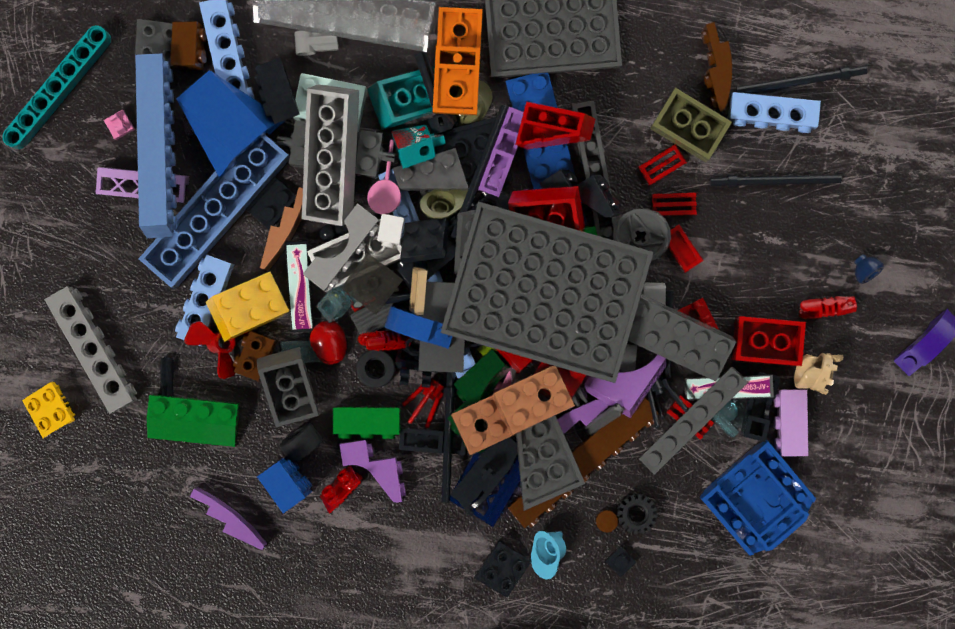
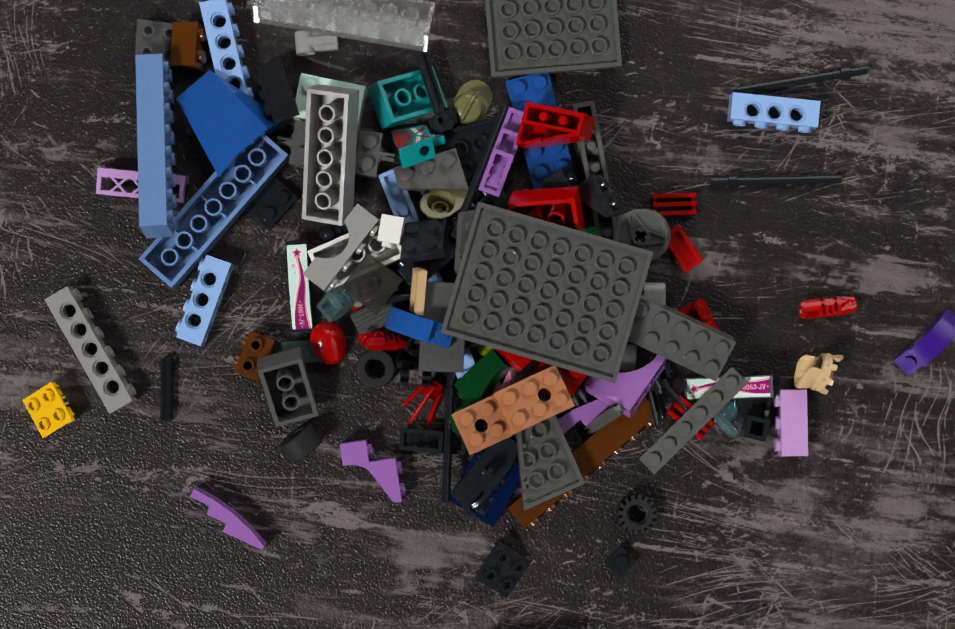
(67, 85): teal beam -> none
(119, 124): bright pink tile -> none
(192, 420): green slope -> none
(201, 335): red piece -> none
(247, 306): yellow brick -> none
(279, 235): nougat slope -> none
(285, 484): blue brick -> none
(334, 494): red hinge -> none
(366, 421): green brick -> none
(384, 195): bright pink piece -> none
(457, 61): orange bracket -> none
(547, 552): medium azure piece -> none
(606, 521): reddish brown tile -> none
(646, 175): red tile -> none
(690, 125): olive brick -> none
(720, 76): reddish brown slope -> none
(759, 499): blue wedge -> none
(768, 341): red brick -> none
(867, 268): dark blue brick -> none

